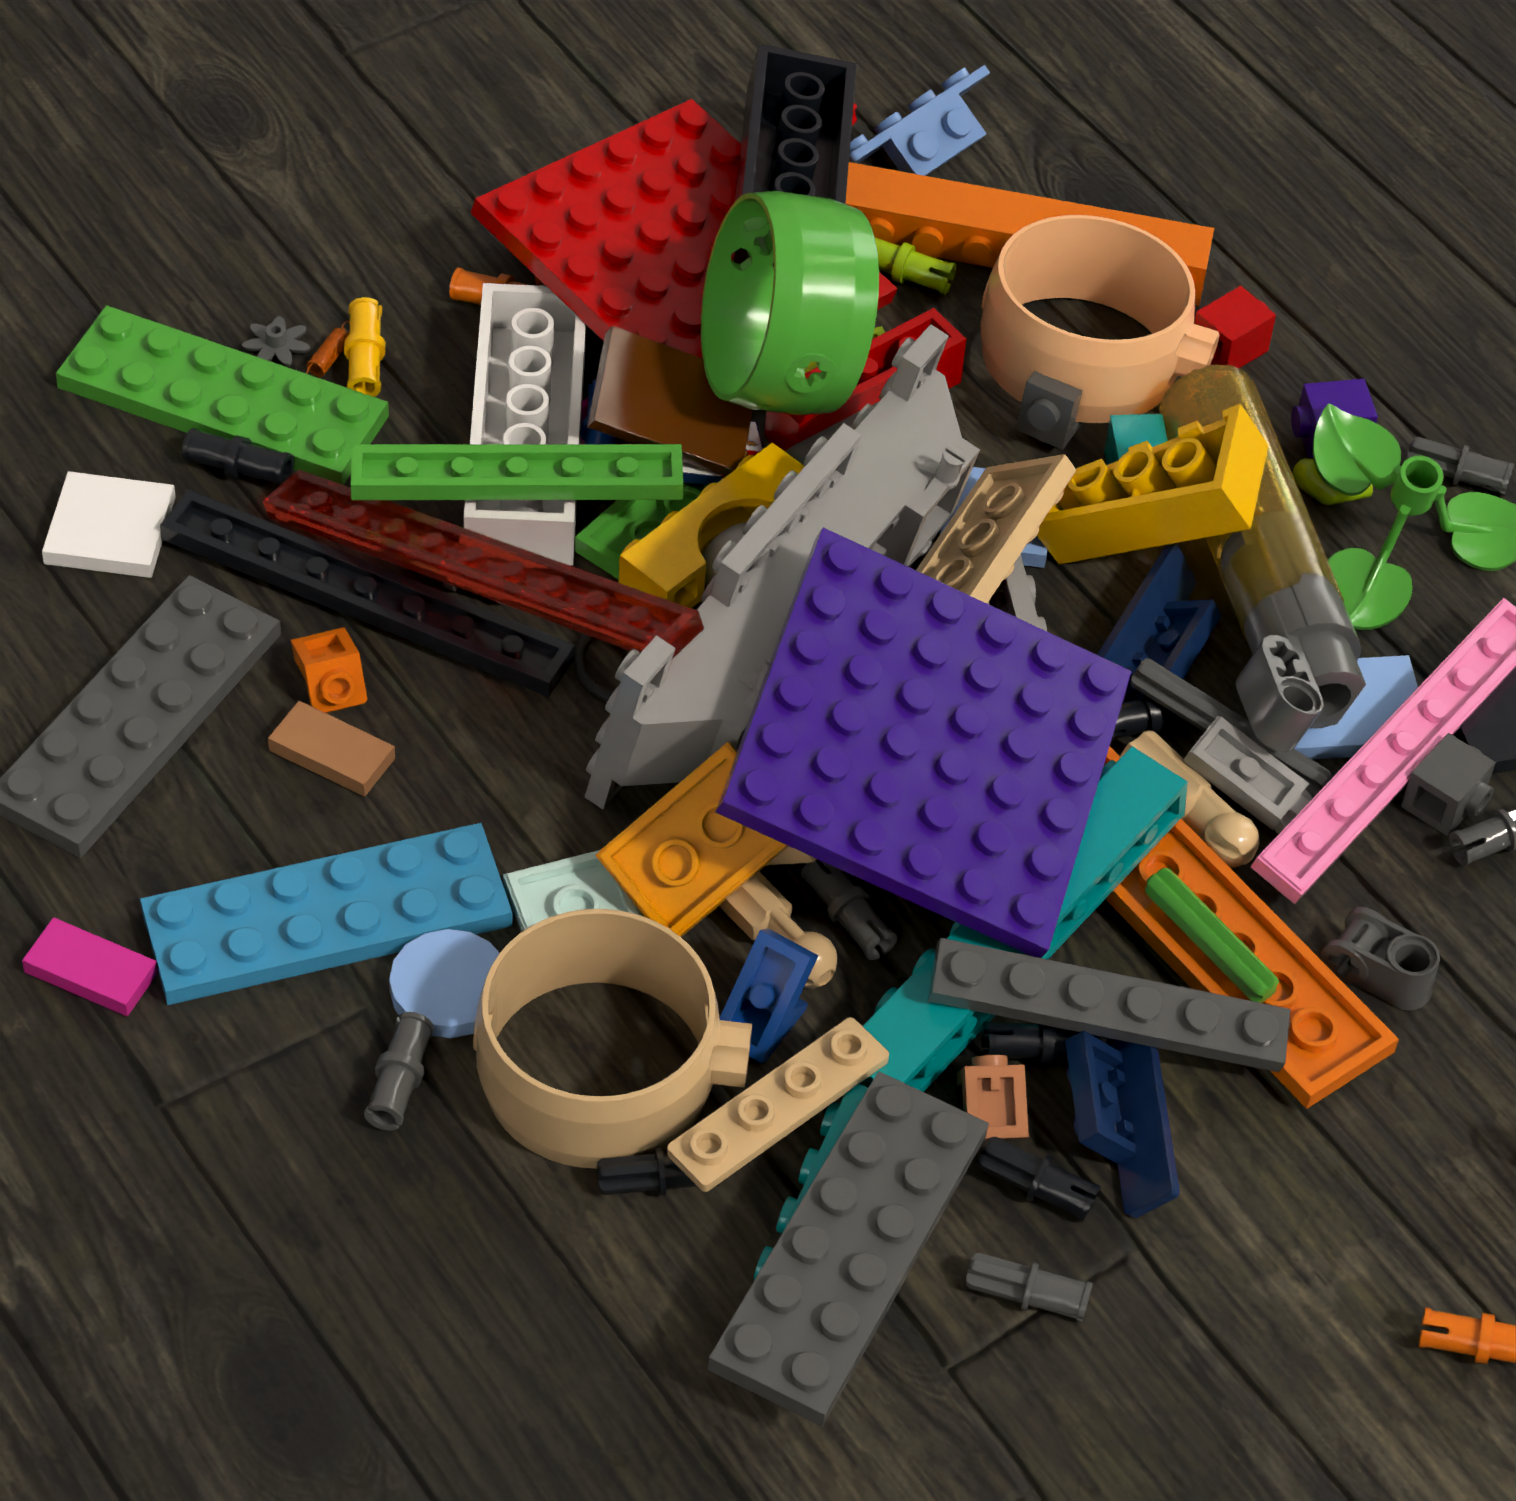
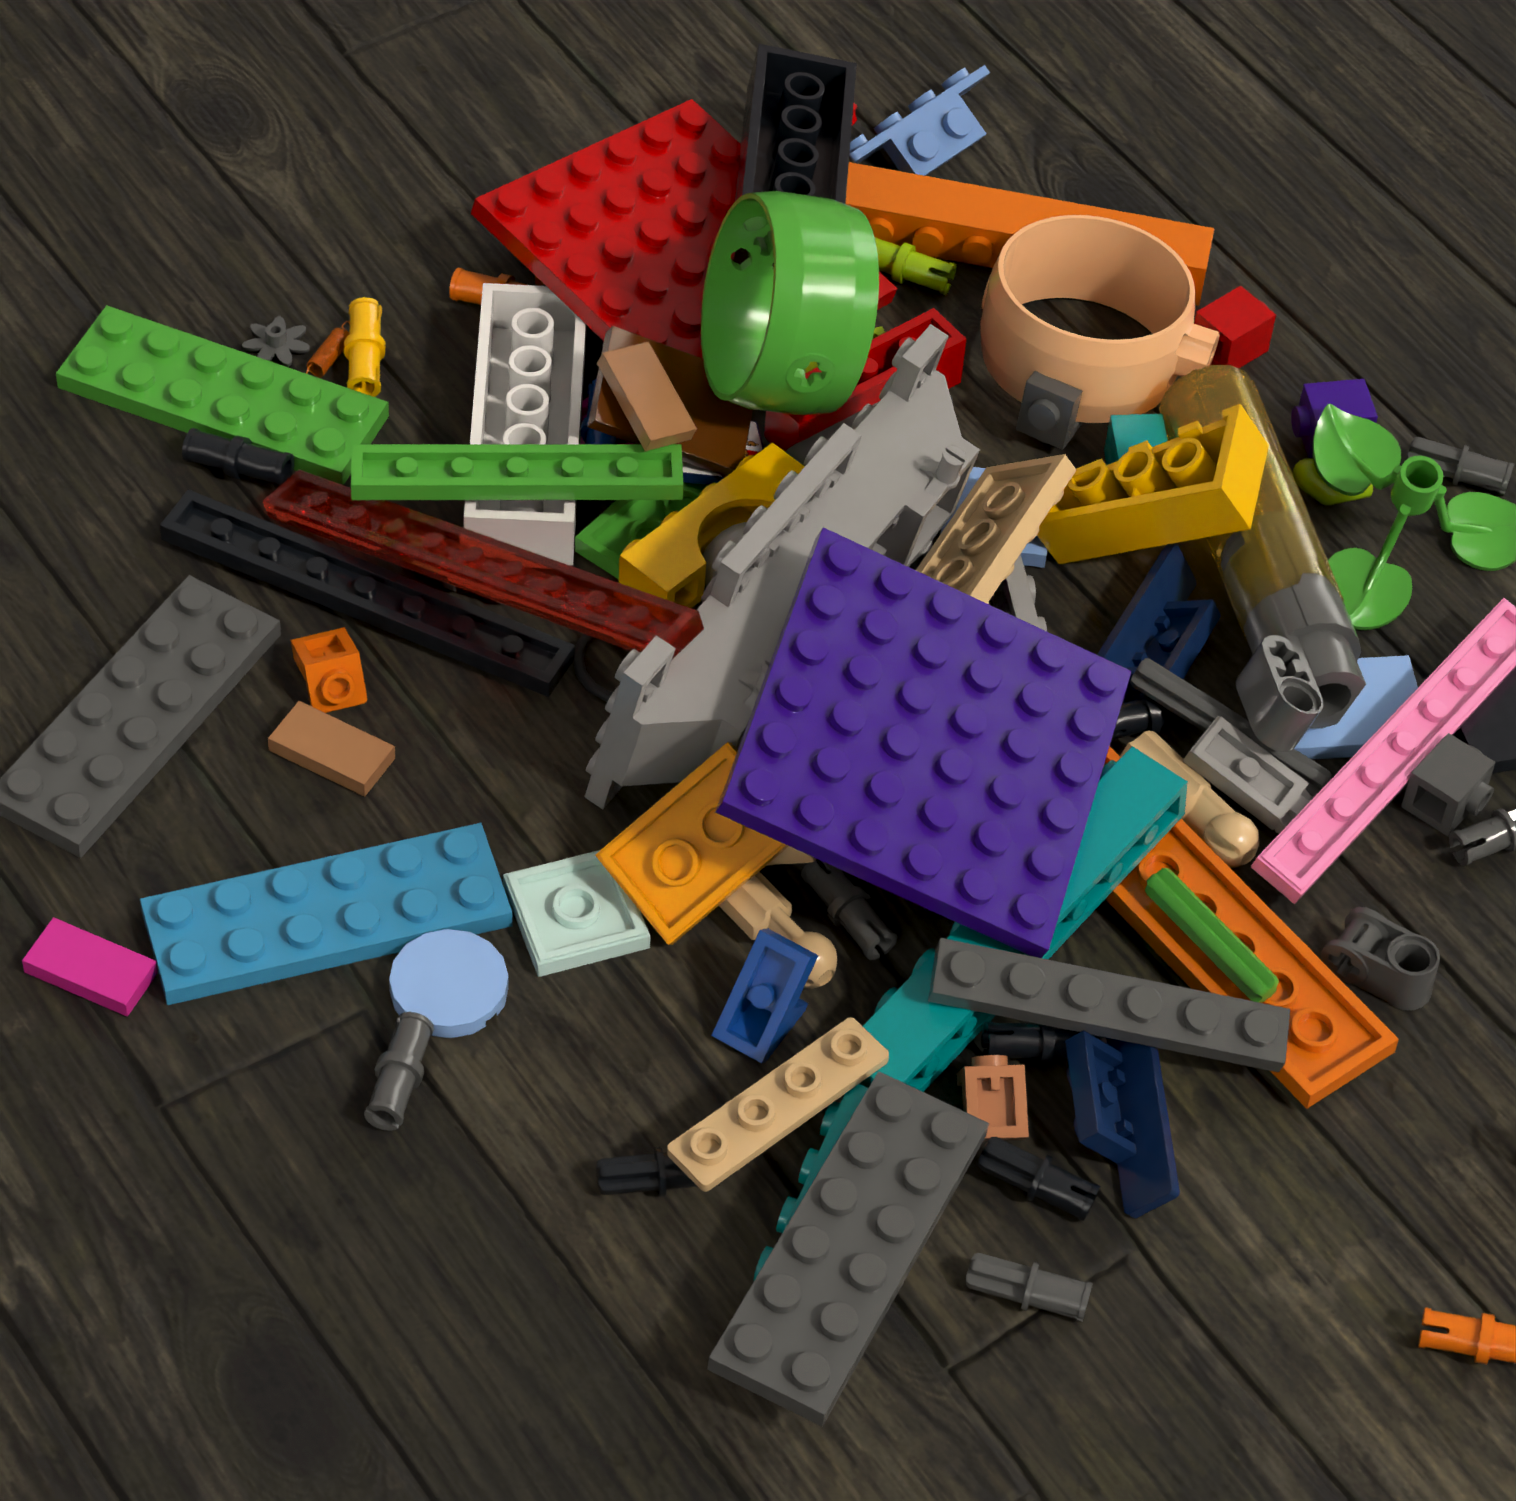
(108, 524): white tile -> none
(619, 951): tan cylinder -> none
(646, 396): none -> medium nougat tile

